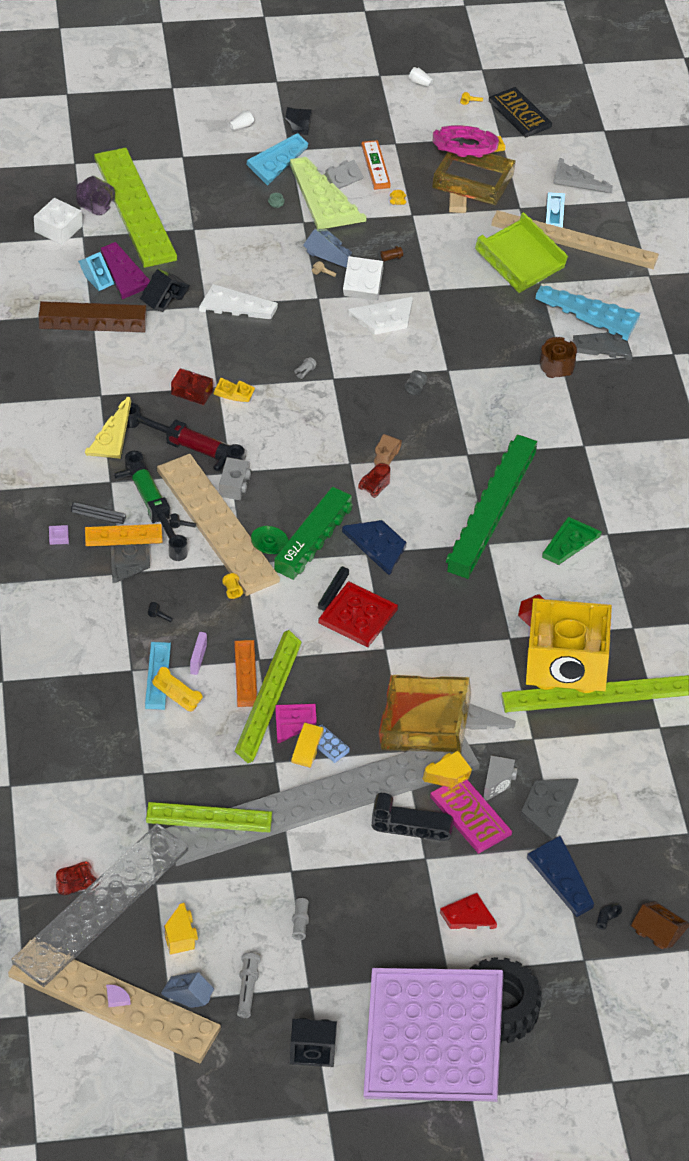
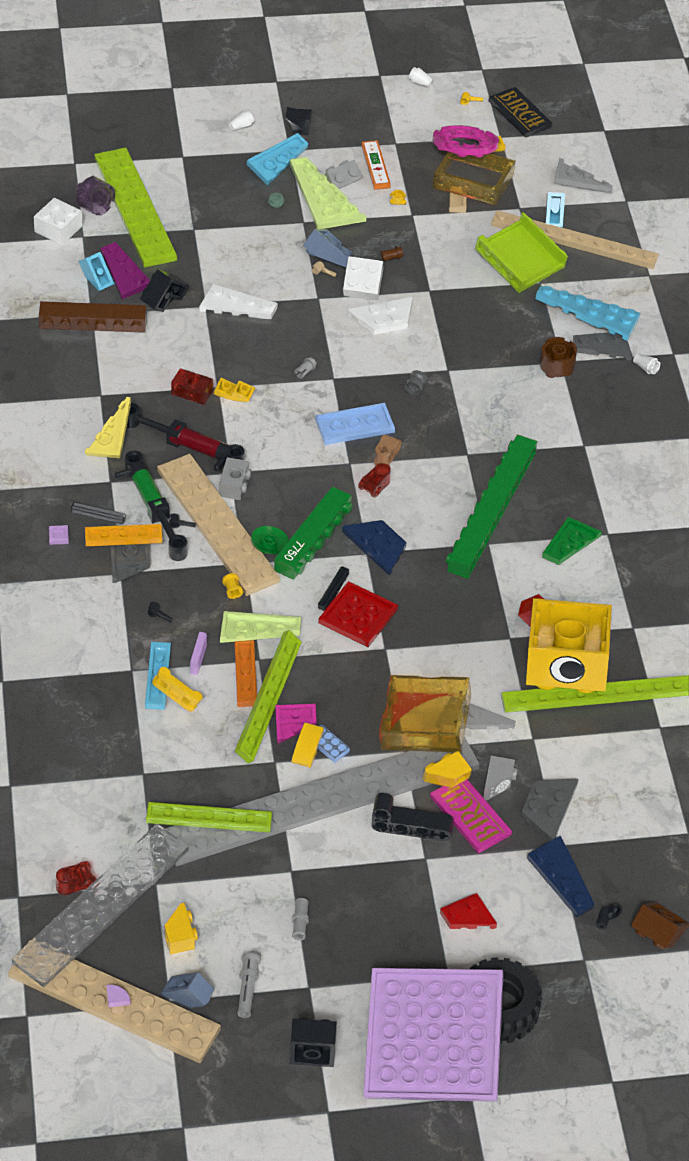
(252, 626): none -> yellowish green wing
(354, 423): none -> light blue tile
(648, 364): none -> white cone

